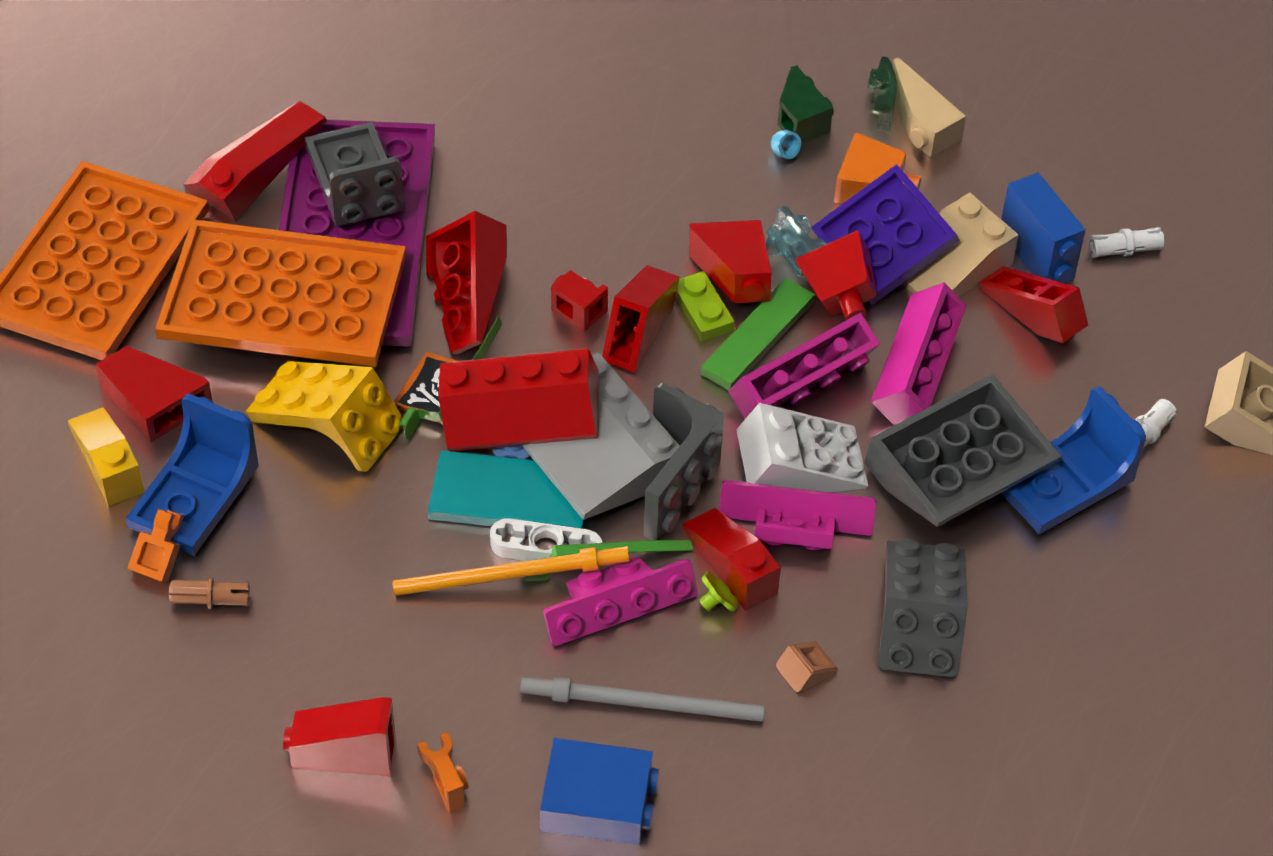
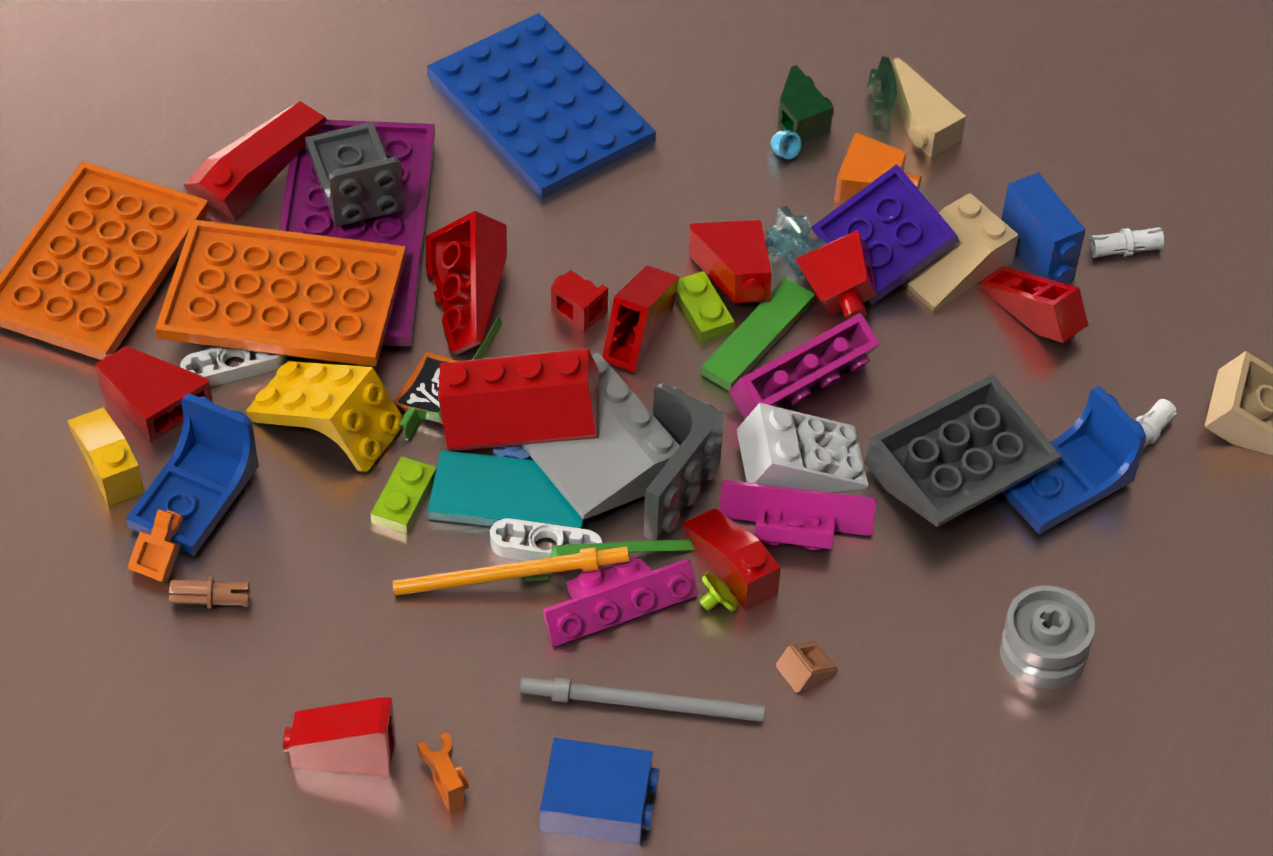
(225, 374): none -> white beam
(403, 495): none -> lime plate
(541, 104): none -> blue plate
(919, 353): dark pink brick -> none
(923, 608): dark grey bracket -> none
(1047, 637): none -> light grey wheel

